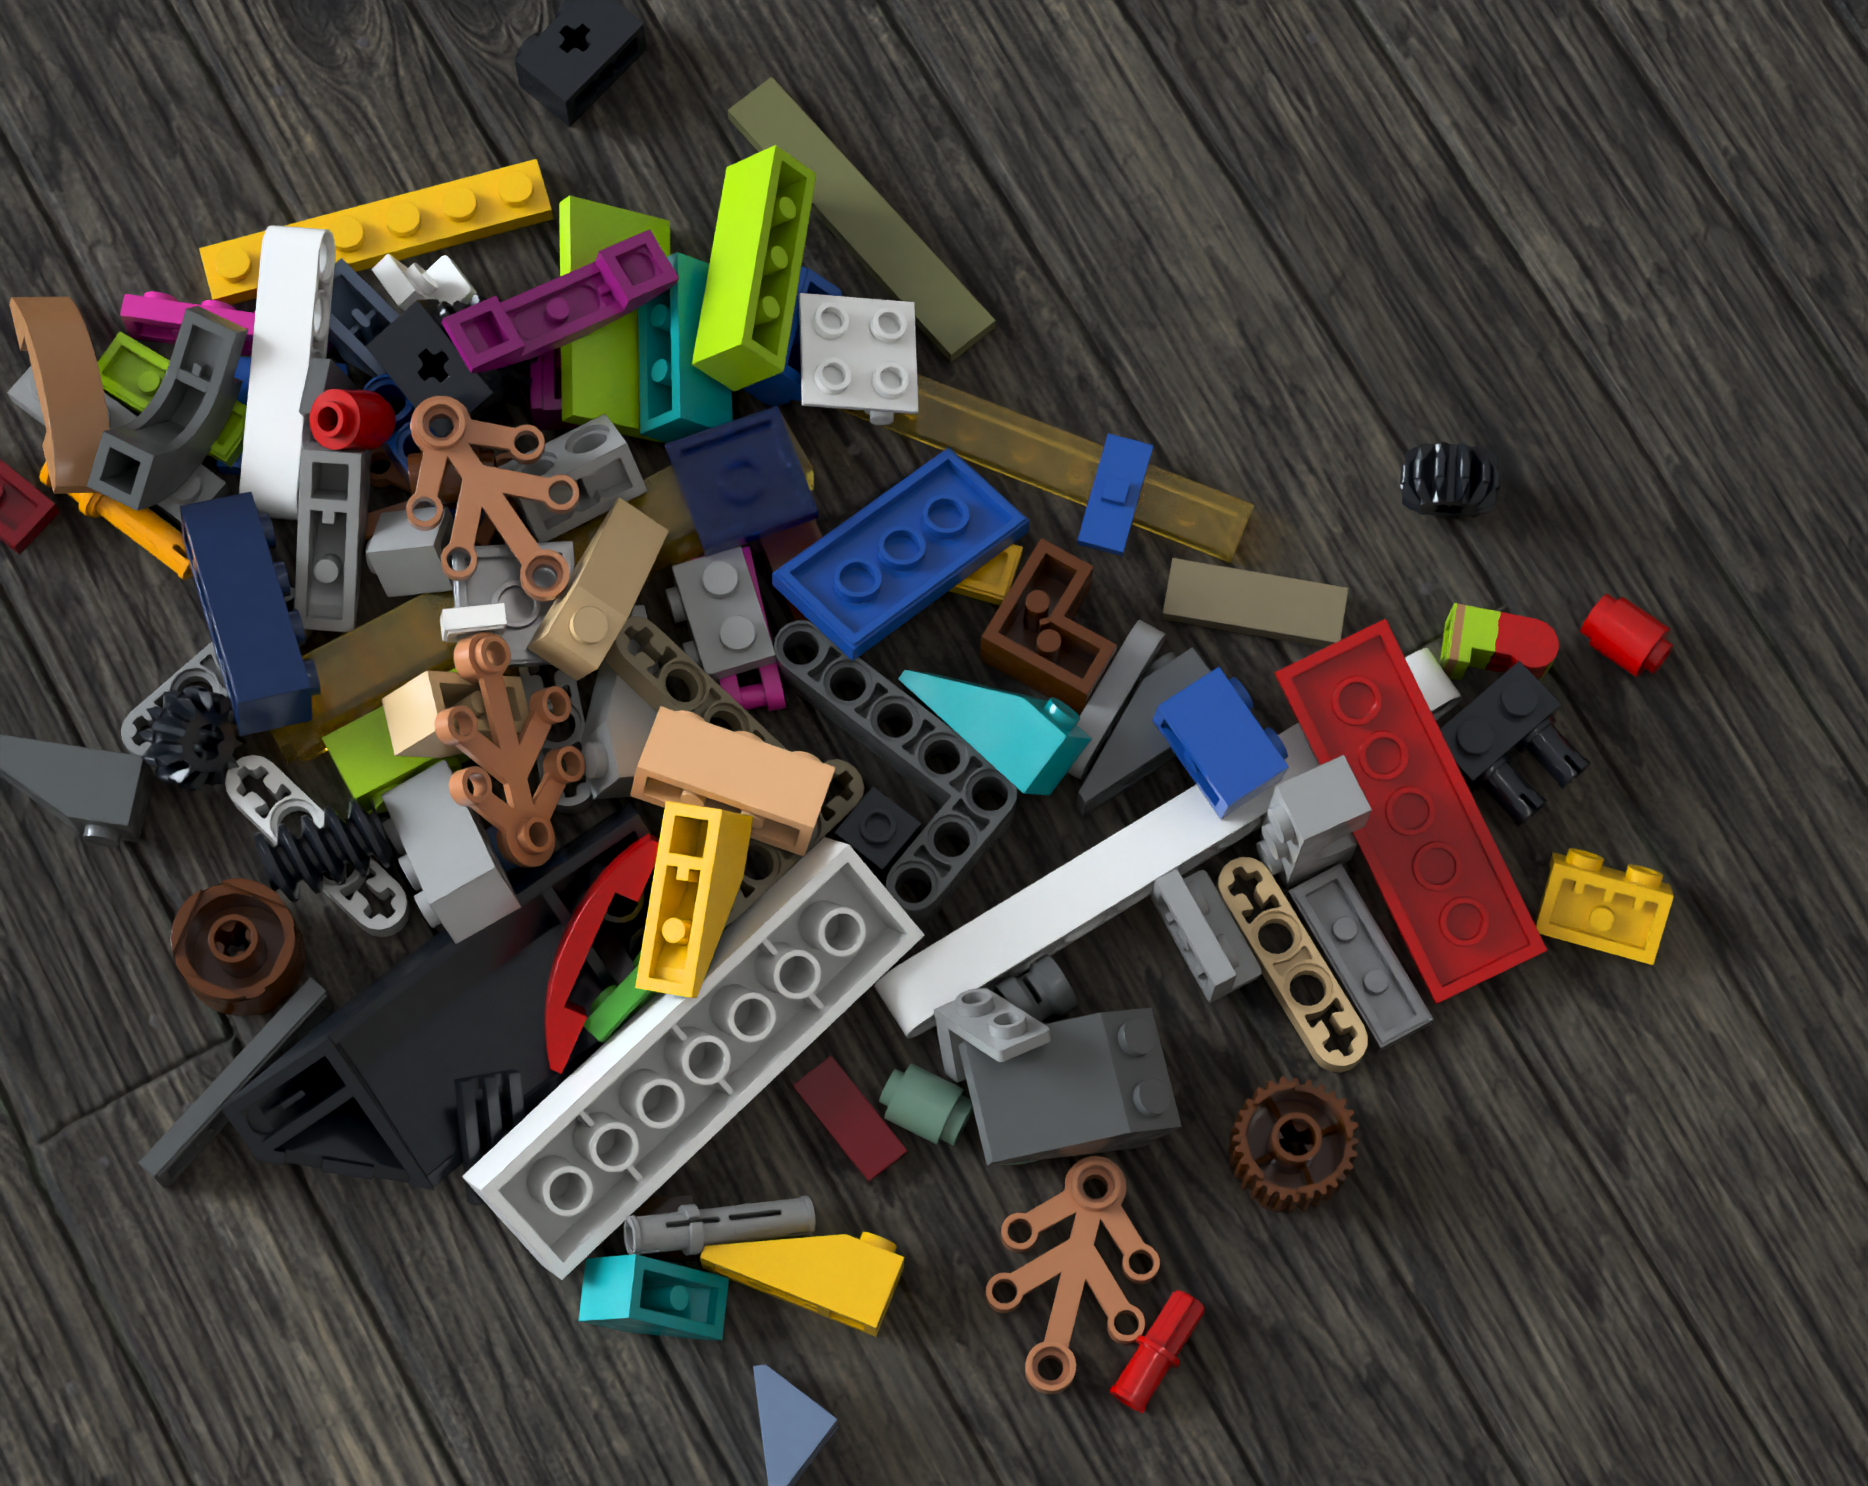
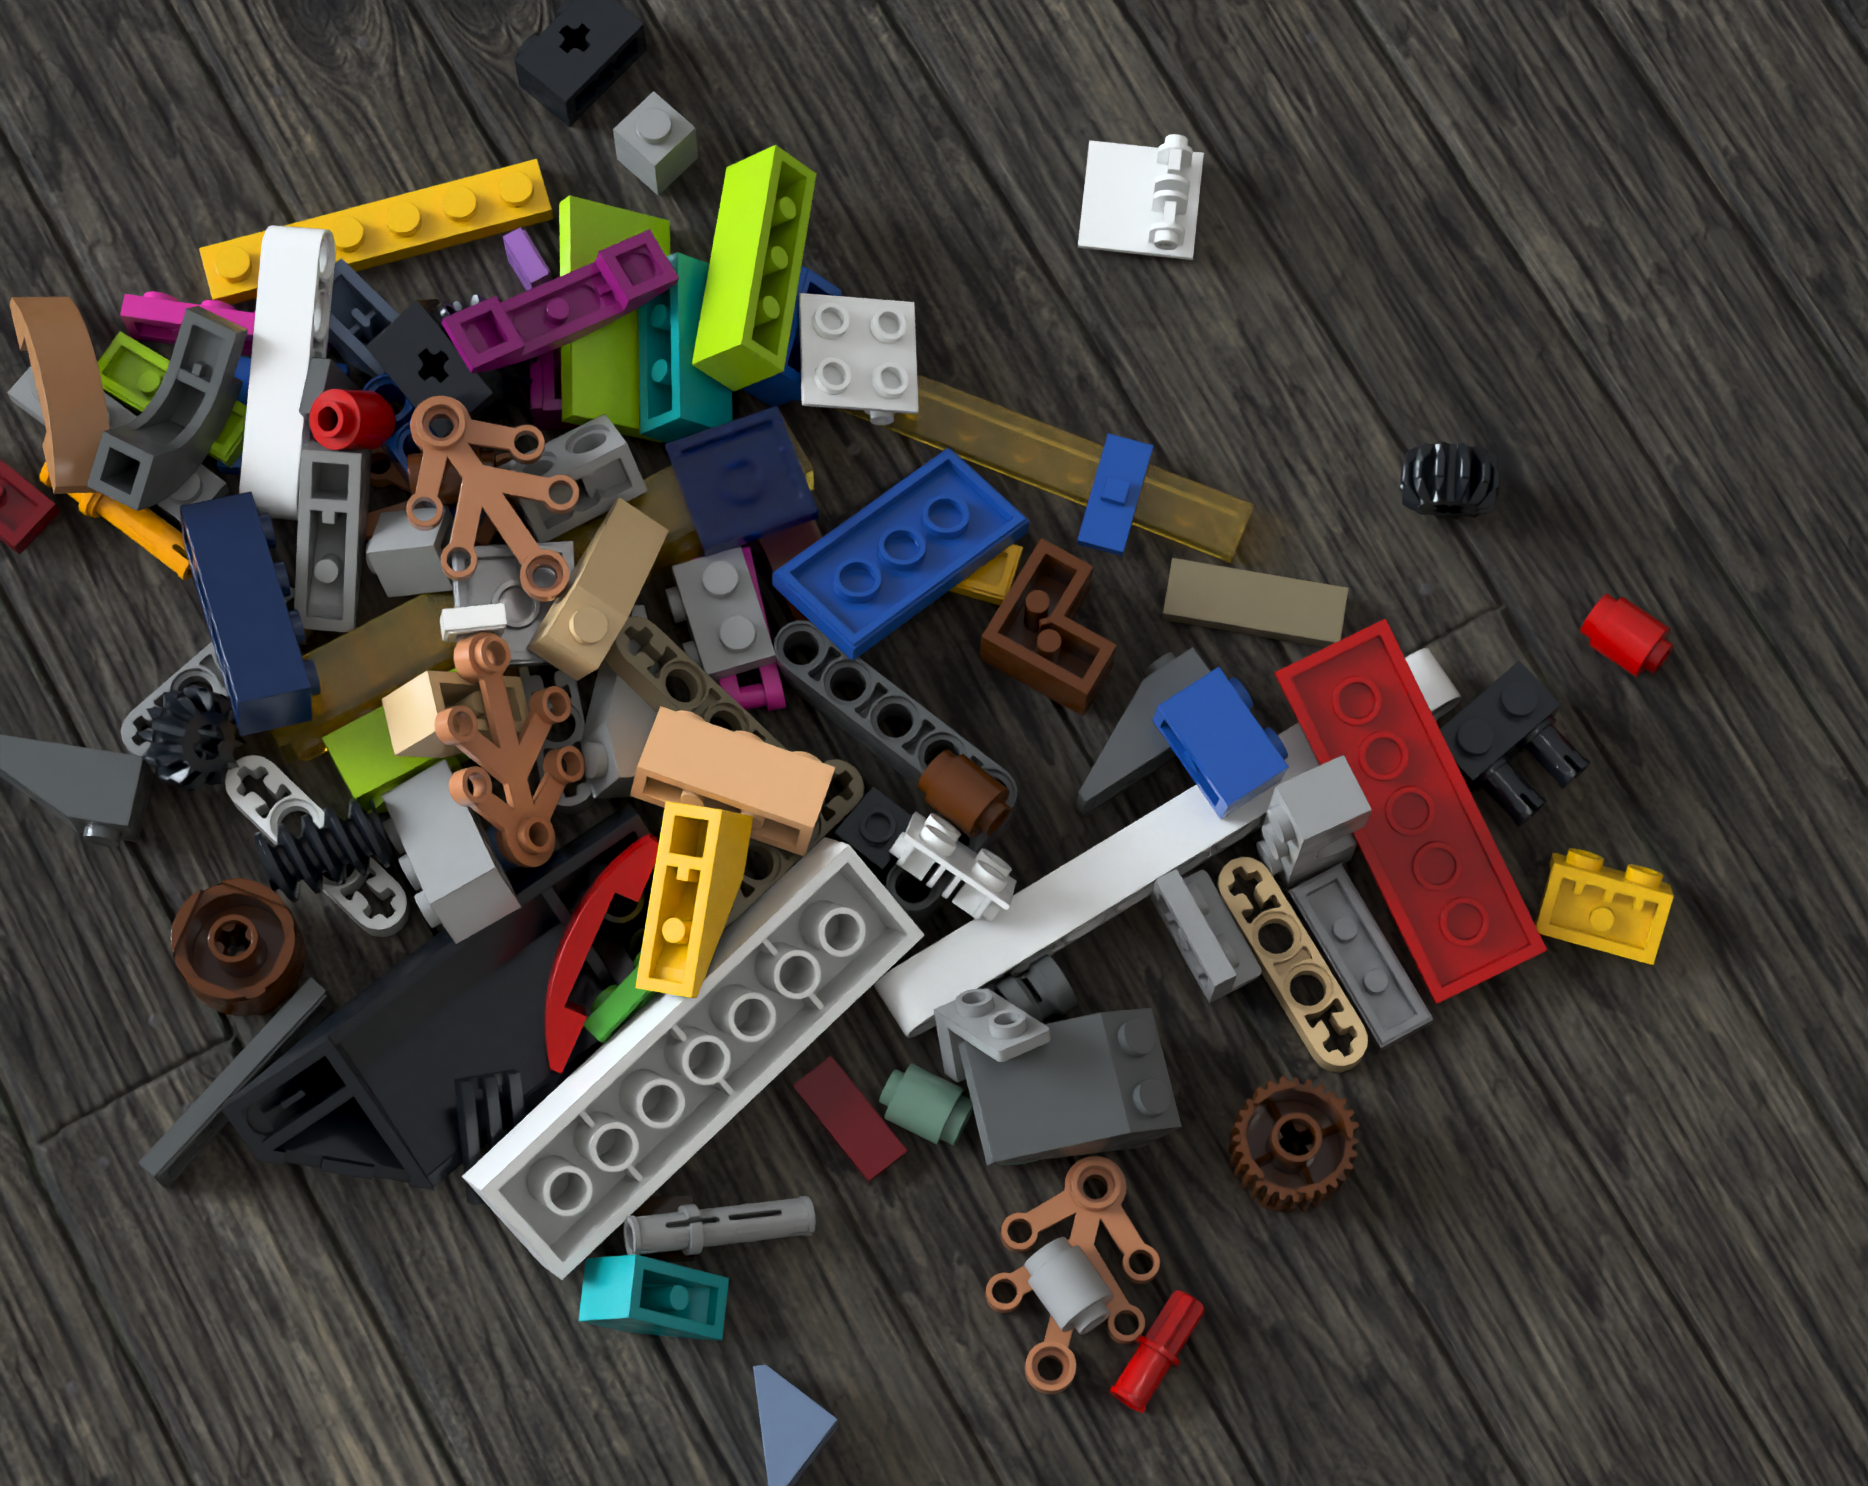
(440, 281): white bracket -> none
(526, 259): none -> medium lavender tile
(655, 143): none -> light grey brick
(824, 1274): yellow slope -> none
(866, 222): olive tile -> none
(965, 794): none -> reddish brown brick
(985, 874): none -> white hinge
(1018, 734): slope -> none
(1069, 1286): none -> light grey brick
(1116, 691): light grey beam -> none
(1141, 198): none -> white hinge
(1495, 642): leg -> none

